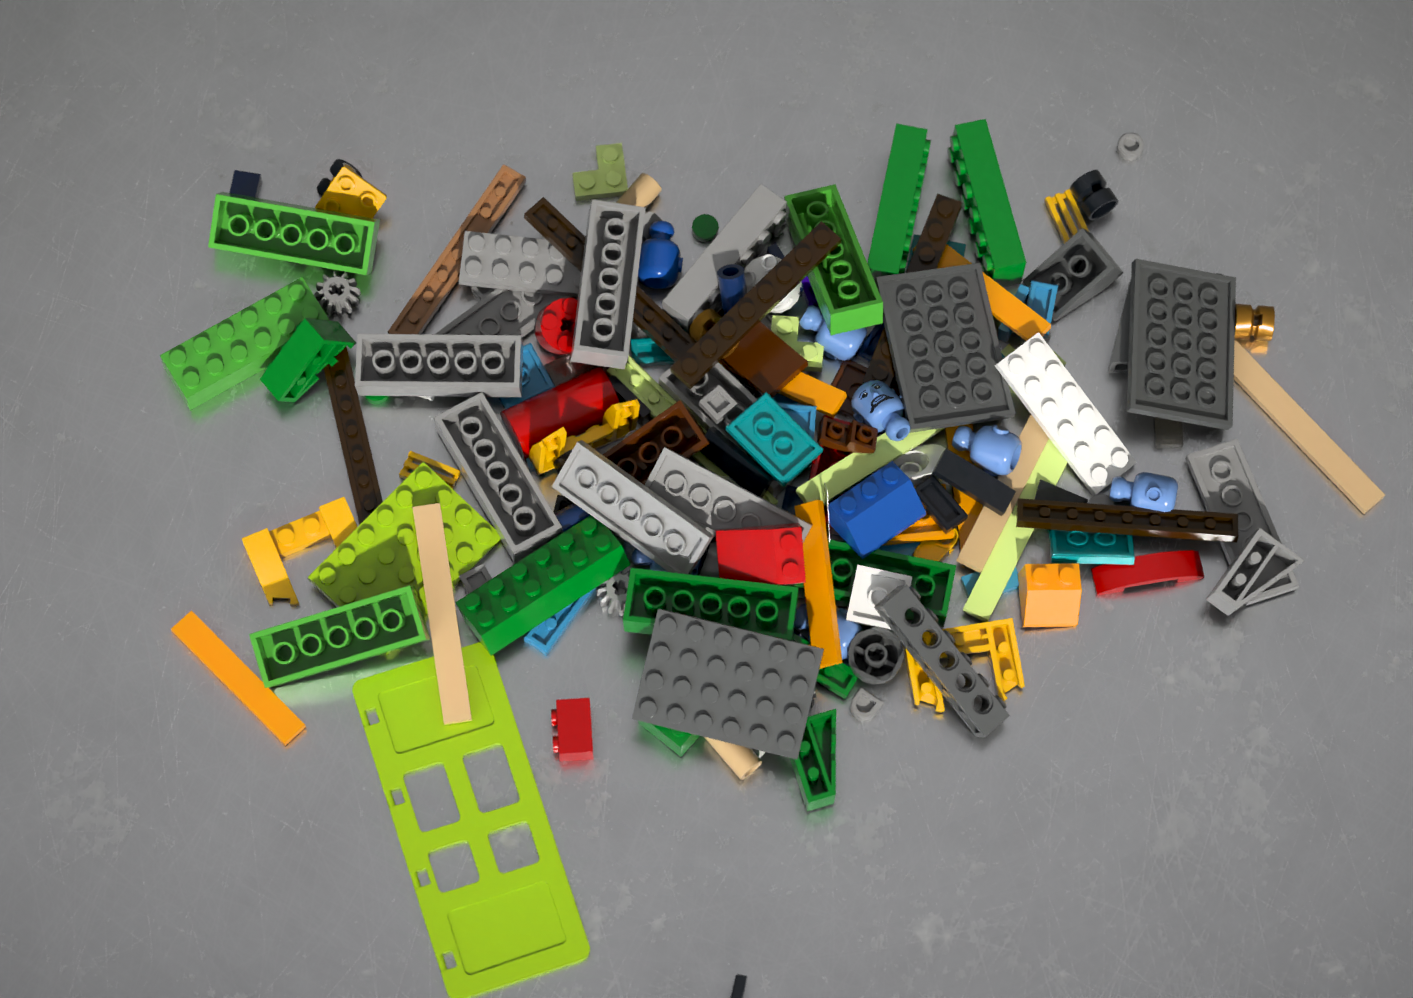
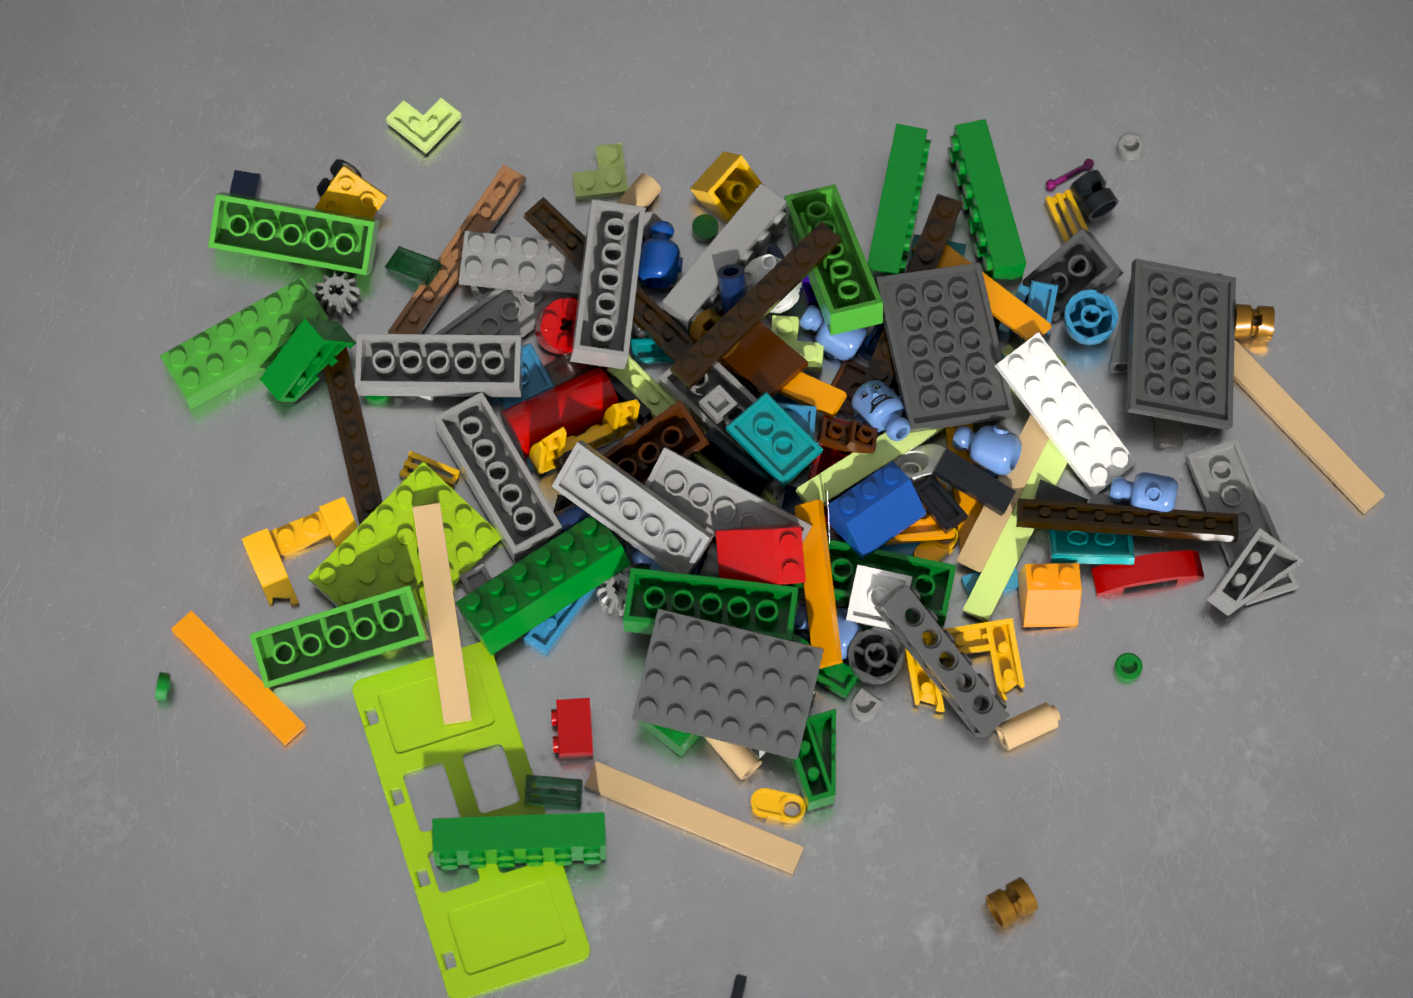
(163, 686): none -> green tile
(413, 266): none -> clear green tile
(424, 129): none -> yellowish green plate
(519, 840): none -> green brick
(553, 802): none -> clear green tile
(694, 817): none -> tan tile
(726, 185): none -> yellow slope
(770, 805): none -> yellow piece
(1001, 902): none -> pearl gold wheel
(1028, 725): none -> tan brick
(1087, 165): none -> magenta hinge
(1090, 317): none -> dark azure cylinder
(1128, 667): none -> green tile

